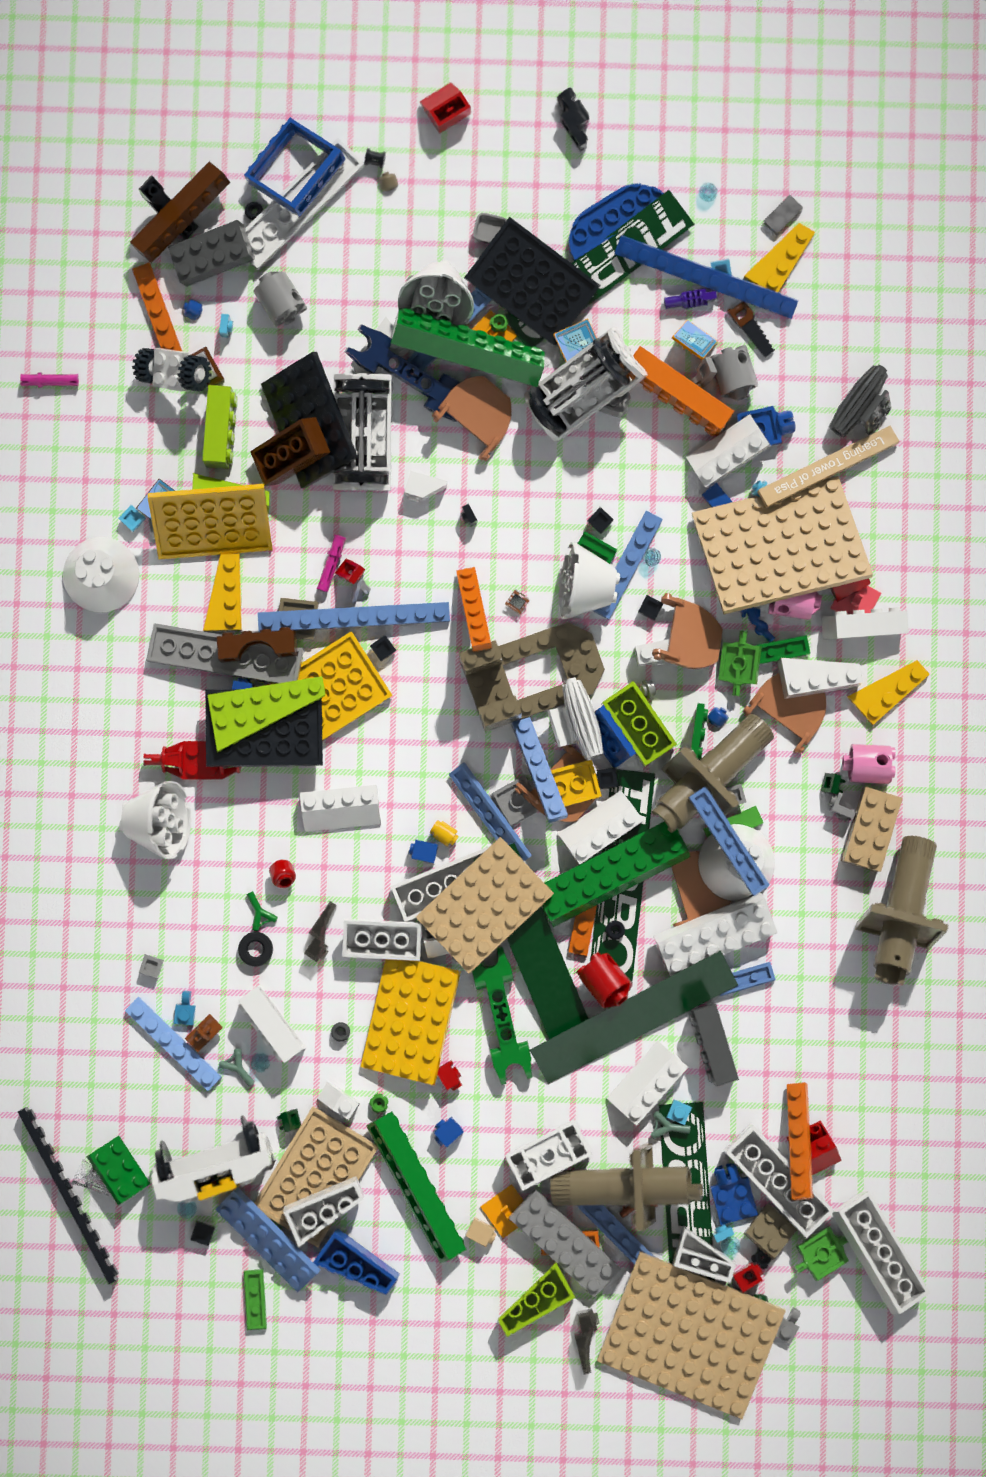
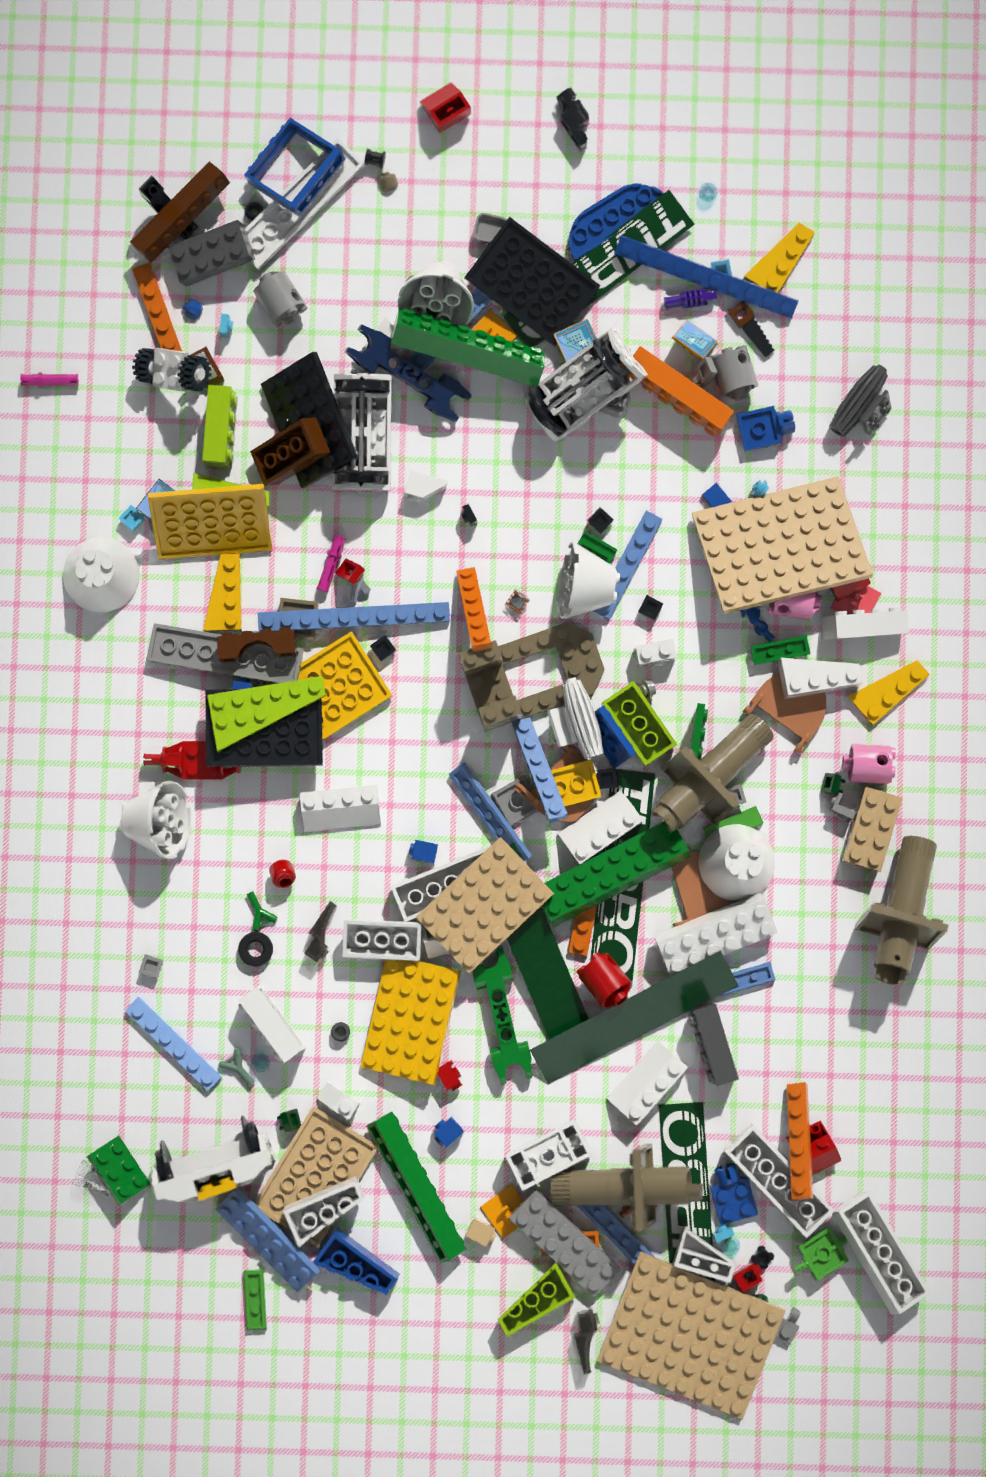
(72, 1201): black plate -> none
(185, 1012): dark azure plate -> none
(186, 1210): clear light blue plate -> none
(202, 1233): black plate -> none
(203, 1032): dark orange hips -> none
(379, 1108): bright green plate -> none
(444, 833): yellow brick -> none
(480, 409): nougat piece -> none
(498, 318): bright green plate -> none
(610, 925): black plate -> none
(652, 556): clear light blue plate -> none
(667, 1126): sand green piece -> none
(679, 1112): medium azure plate -> none
(693, 636): nougat piece -> none
(718, 717): blue piece -> none
(728, 451): white slope -> none
(729, 841): medium blue plate -> none
(740, 663): bright green plate -> none
(770, 1231): dark tan plate -> none
(783, 214): flat silver tile -> none
(828, 466): tan tile -> none

